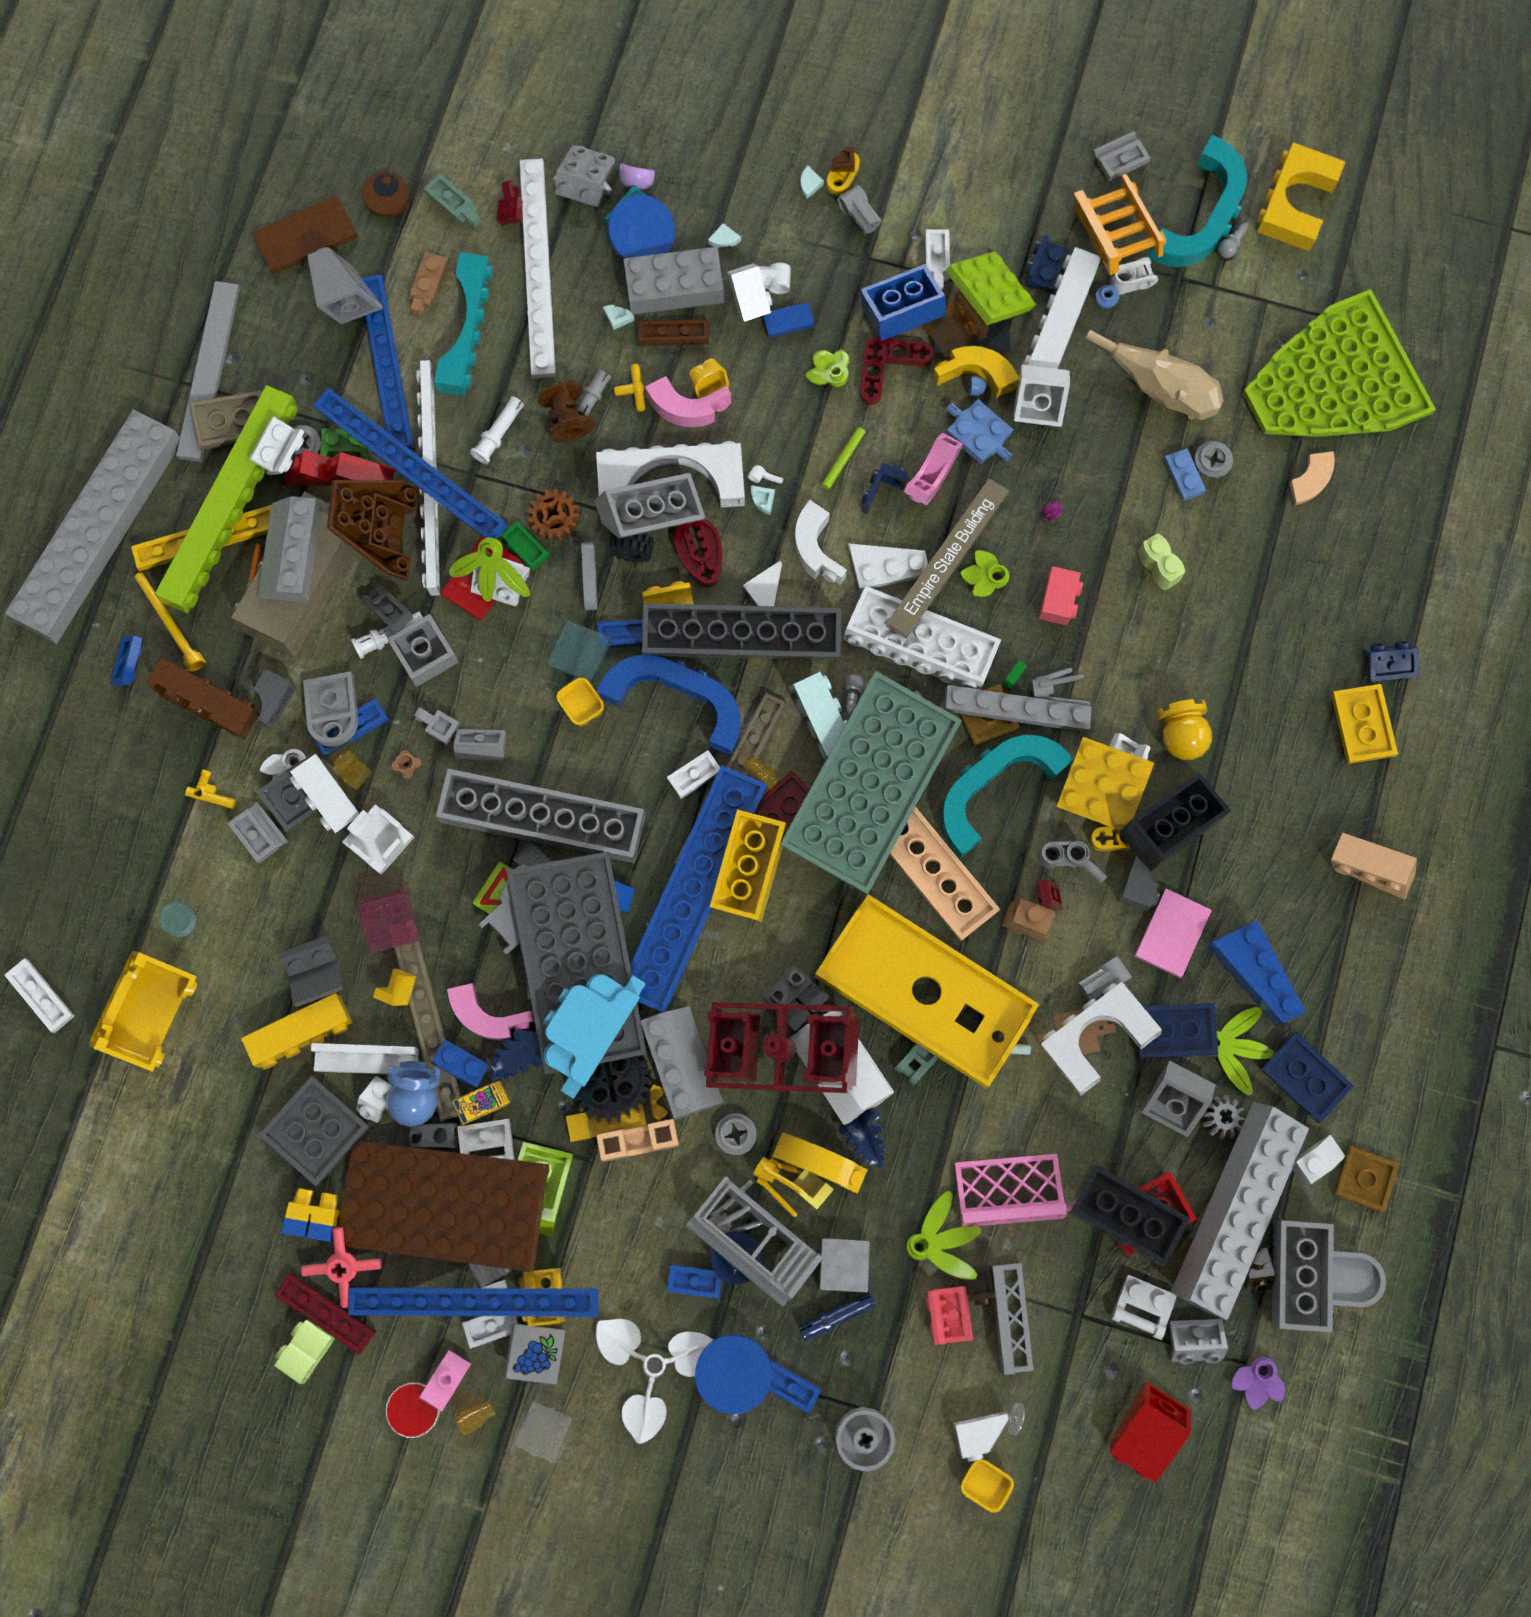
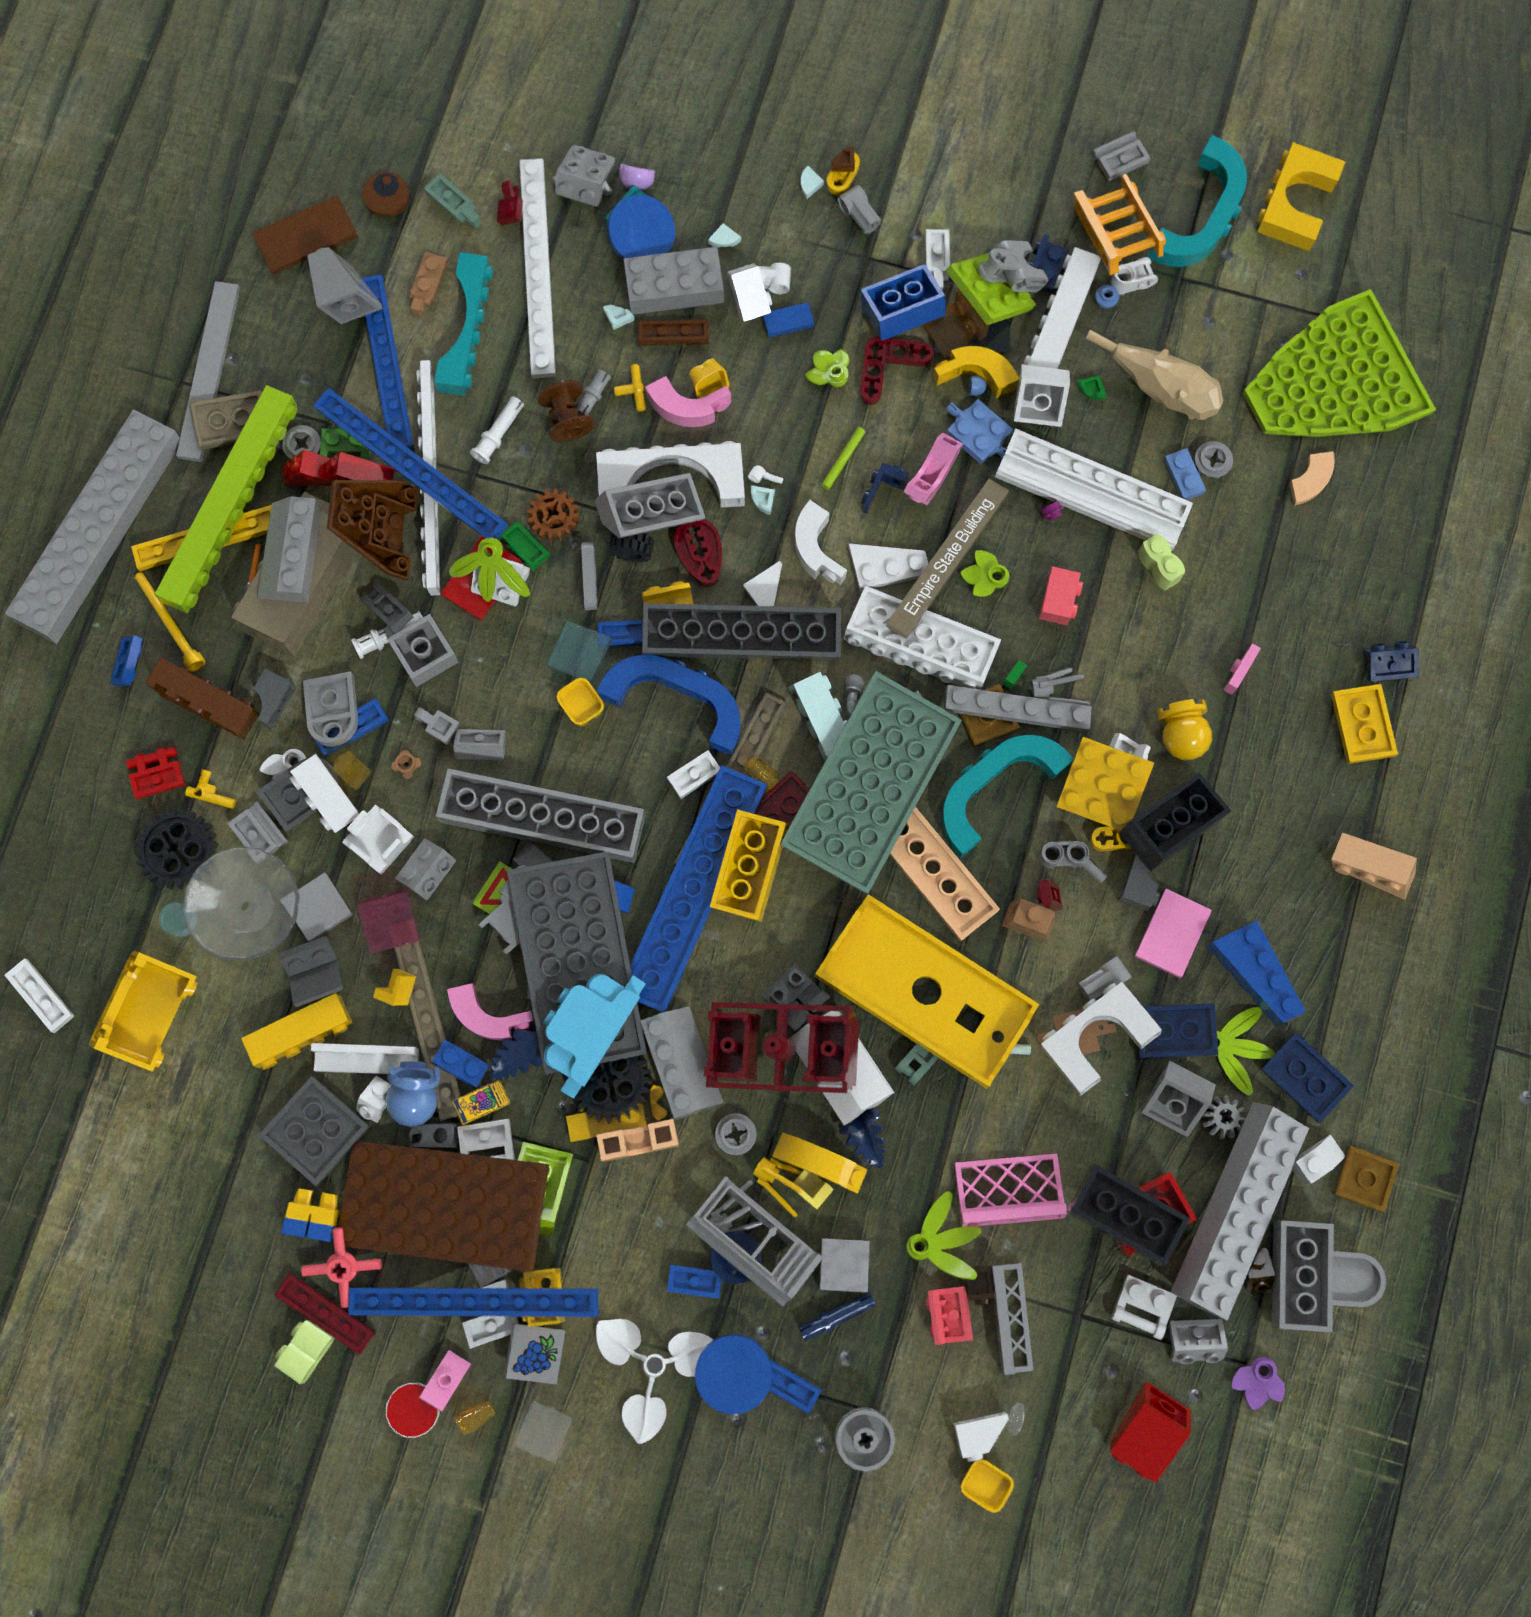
(156, 779): none -> red plate
(158, 863): none -> black gear
(216, 900): none -> clear dish
(276, 447): white bracket -> none
(320, 907): none -> light grey tile
(426, 869): none -> light grey bracket
(1009, 265): none -> light grey piece
(1092, 388): none -> green tile
(1092, 489): none -> white plate
(1229, 245): light grey bar -> none
(1240, 668): none -> bright pink plate

